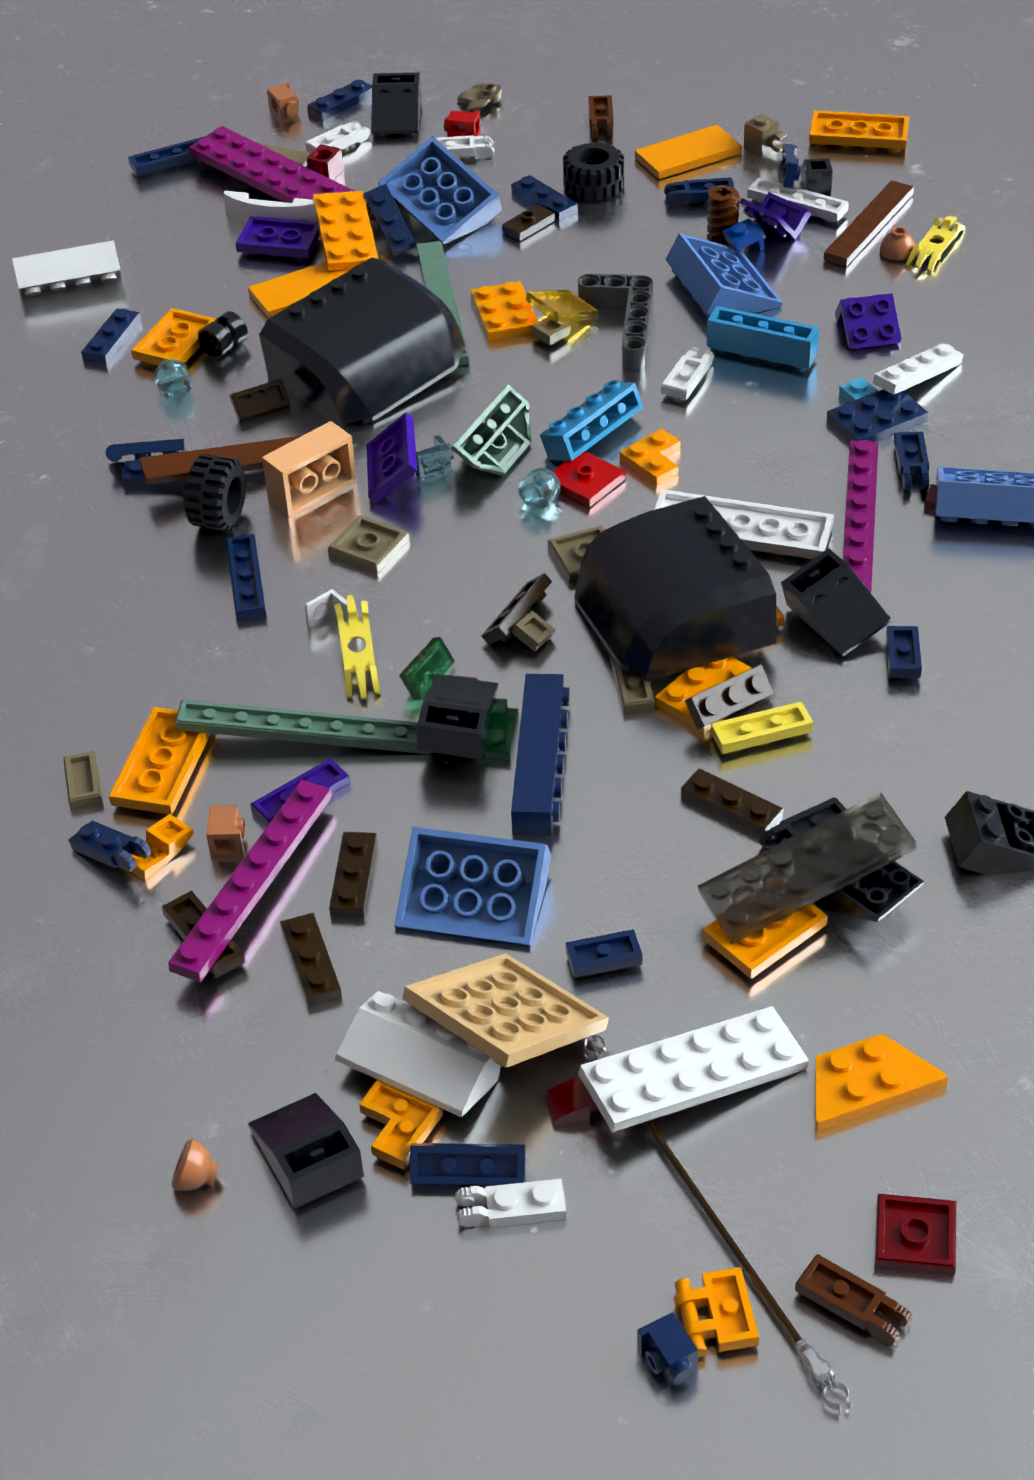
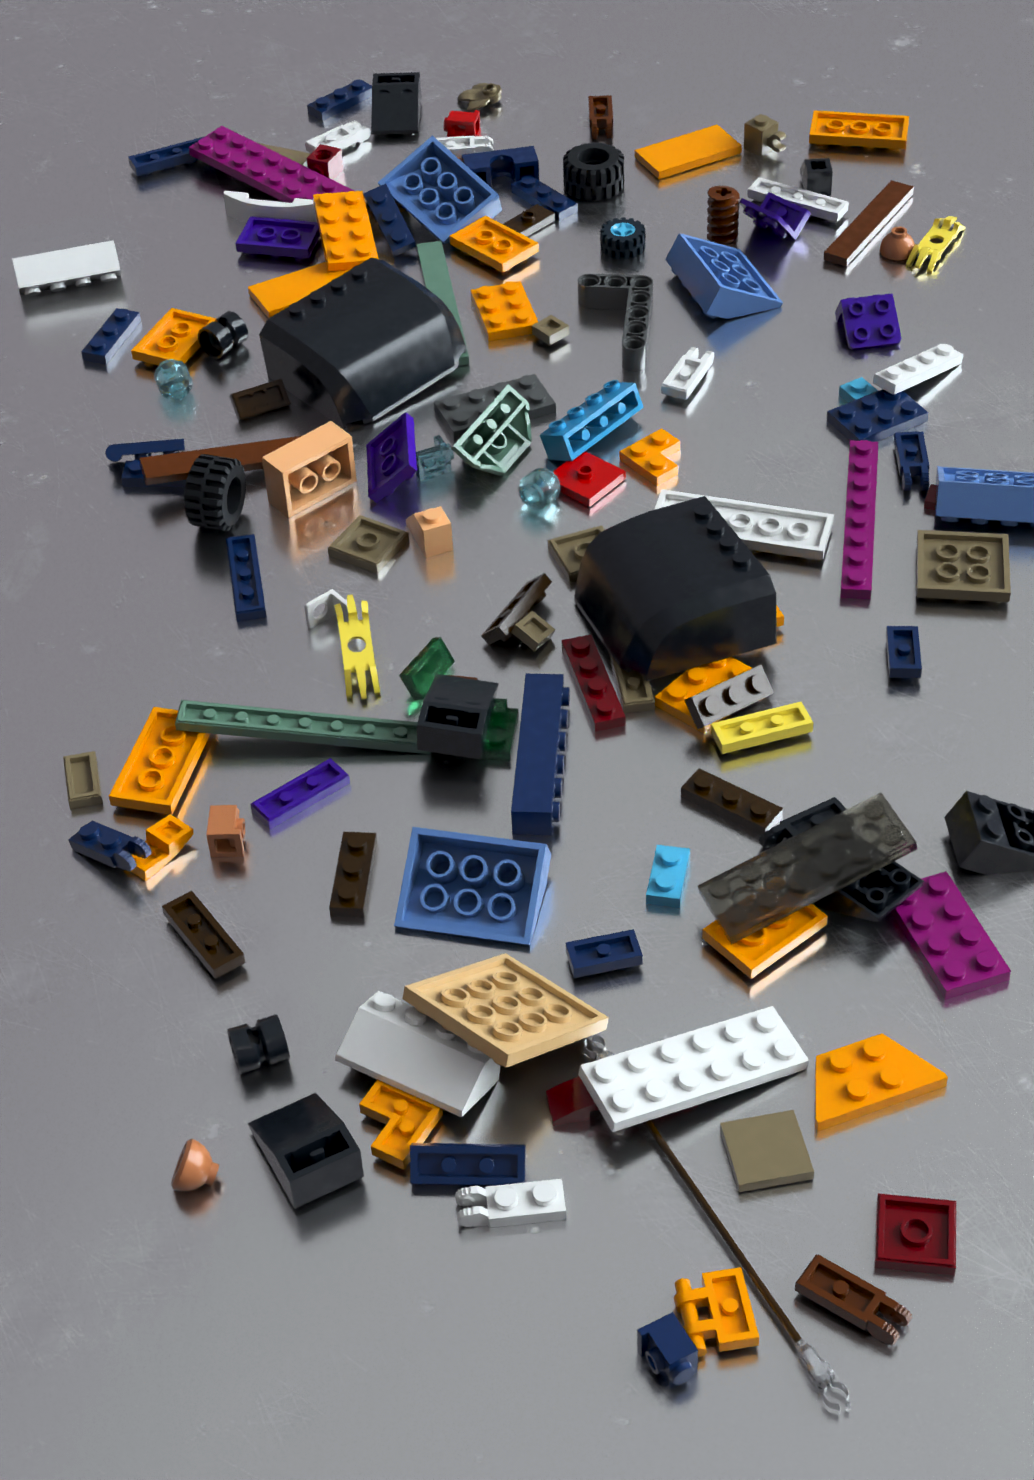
(249, 881): magenta plate -> none
(258, 1044): none -> black wheel
(287, 101): nougat brick -> none
(310, 959): dark brown plate -> none
(431, 531): none -> light nougat slope
(462, 410): none -> dark grey plate
(494, 243): none -> light orange plate
(507, 162): none -> dark blue arch
(561, 305): clear yellow tile -> none
(593, 683): none -> dark red plate
(622, 238): none -> black wheel
(668, 876): none -> medium azure plate
(692, 190): dark blue hinge -> none
(745, 234): blue bracket -> none
(762, 337): dark azure brick -> none
(766, 1151): none -> dark tan tile
(789, 167): dark blue plate -> none
(834, 602): black slope -> none
(950, 938): none -> magenta plate
(963, 566): none -> dark tan plate

